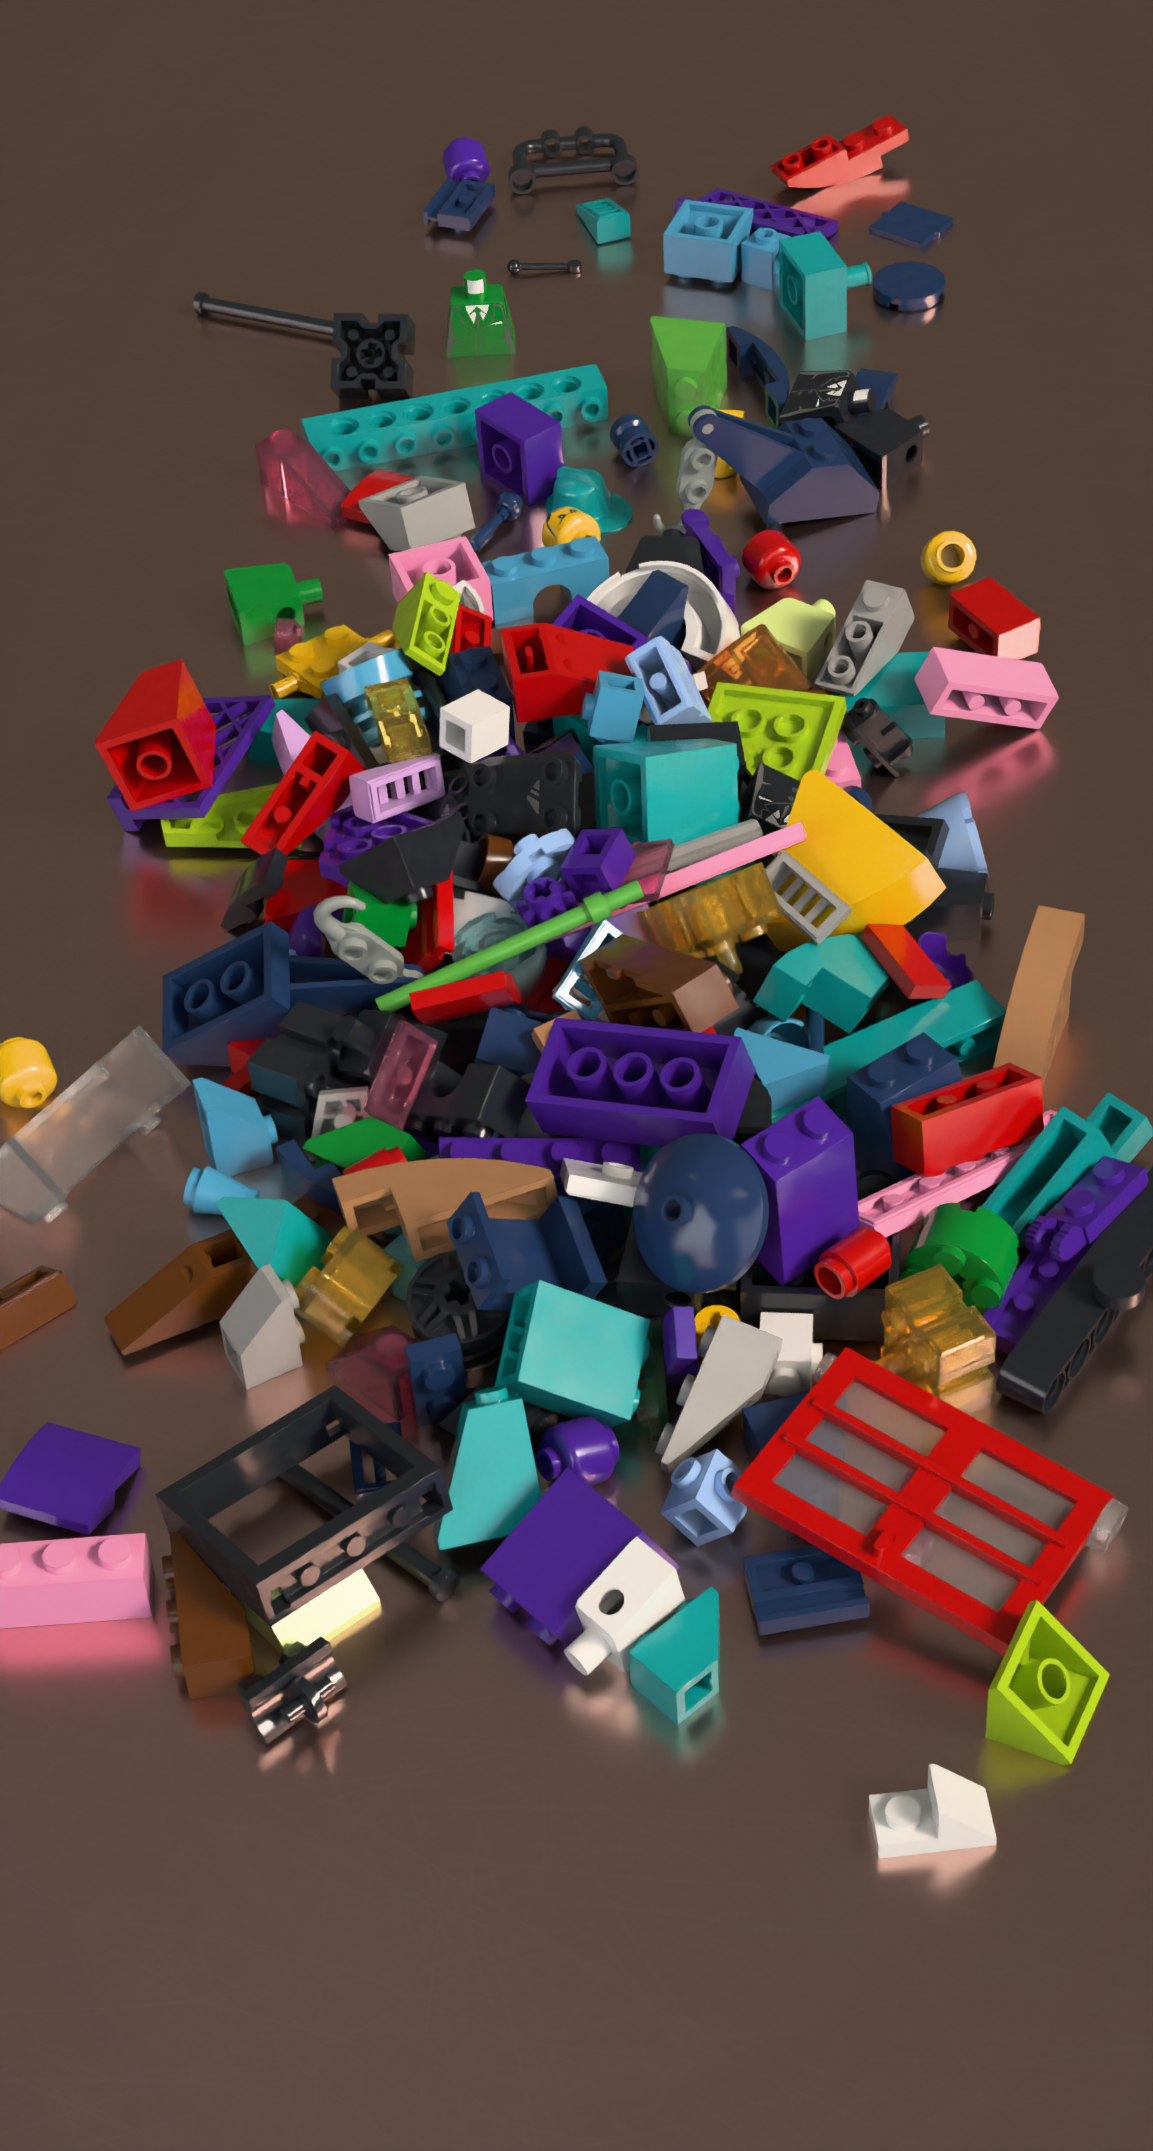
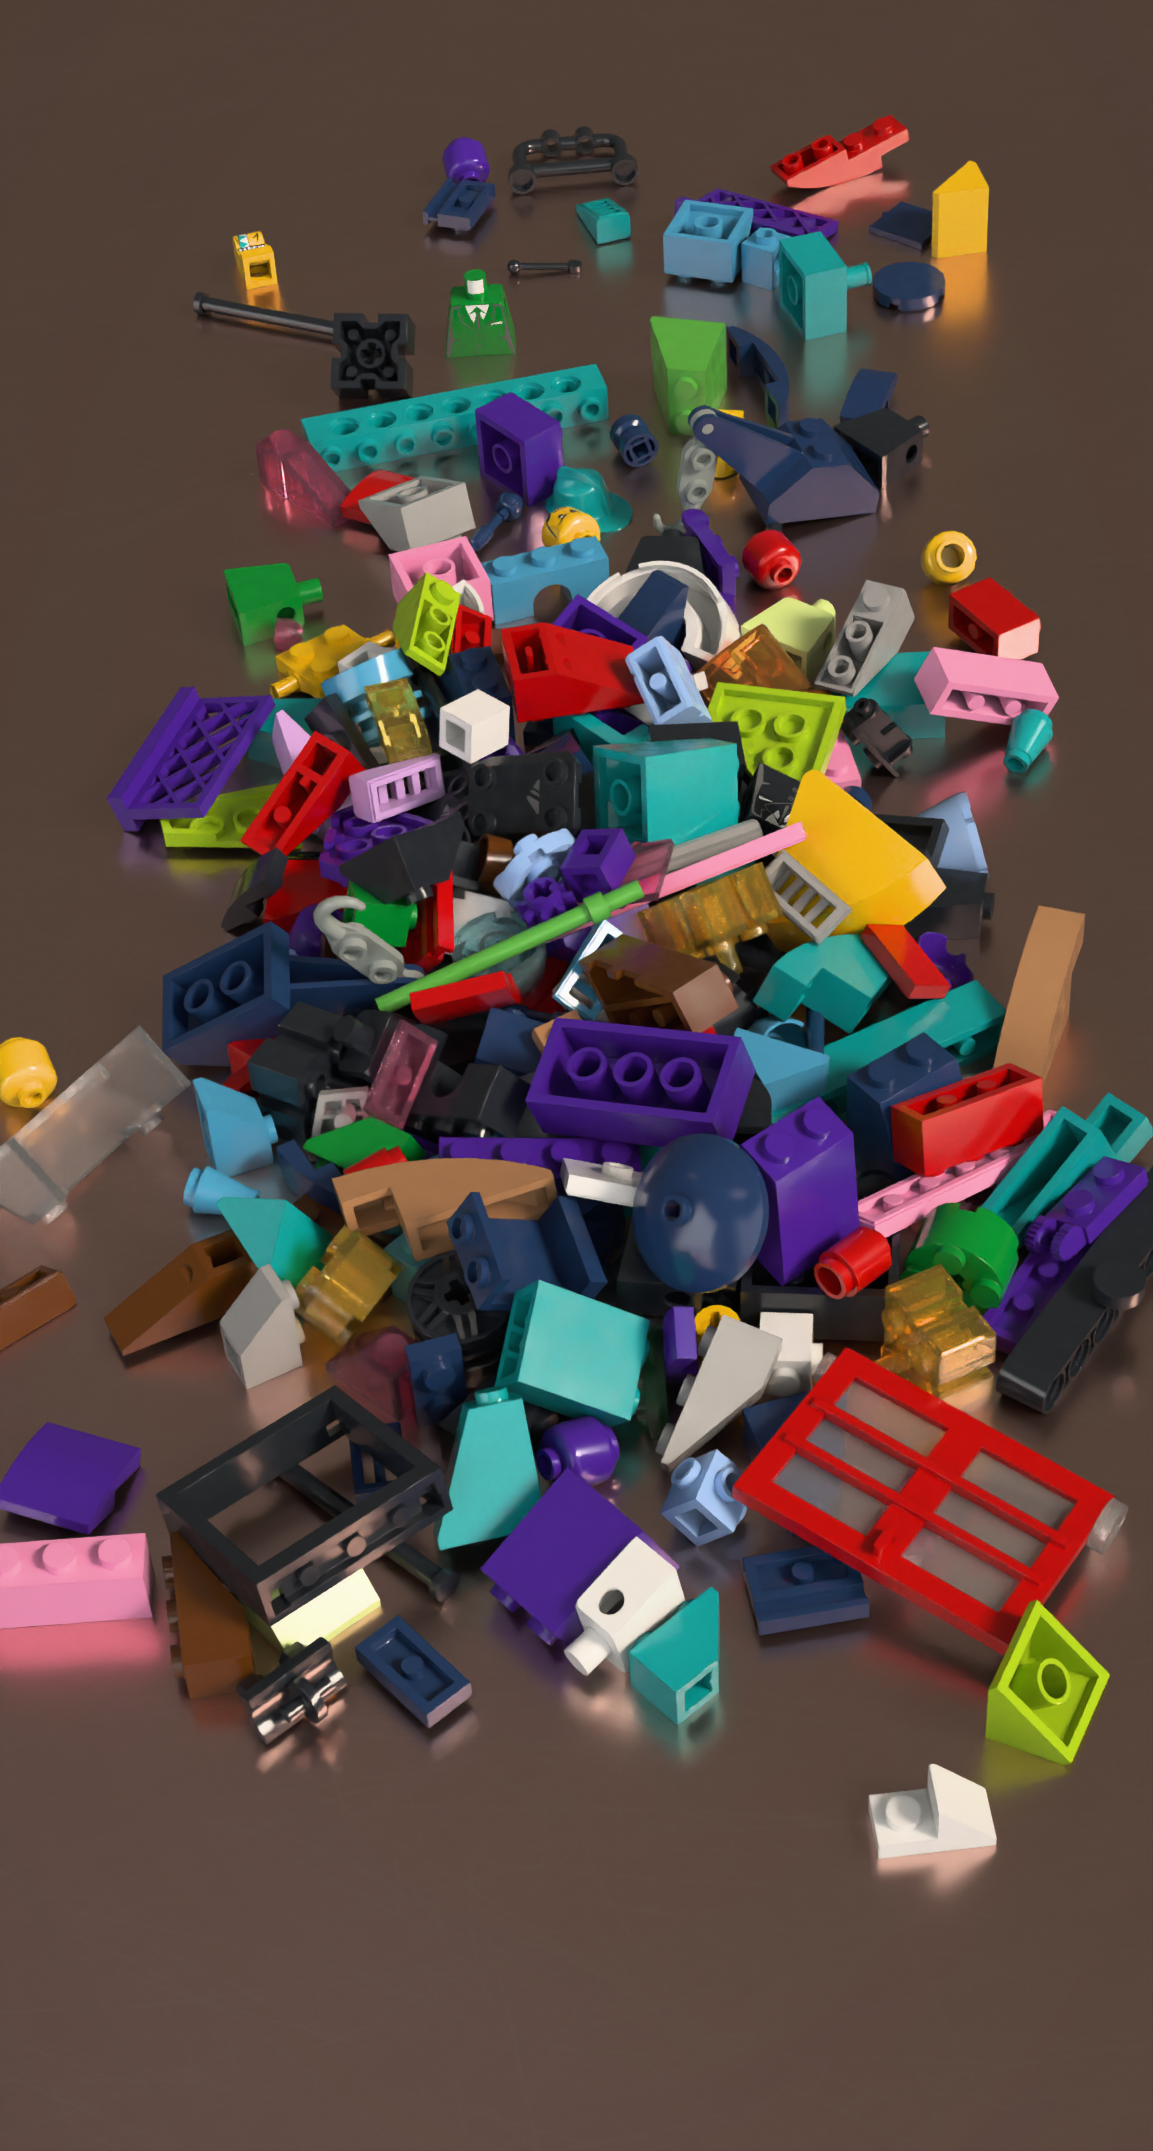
(159, 738): red slope -> none
(254, 257): none -> yellow leg
(413, 1671): none -> dark blue plate
(613, 708): dark azure brick -> none
(827, 396): black torso -> none
(960, 214): none -> yellow slope
(1027, 738): none -> teal cone

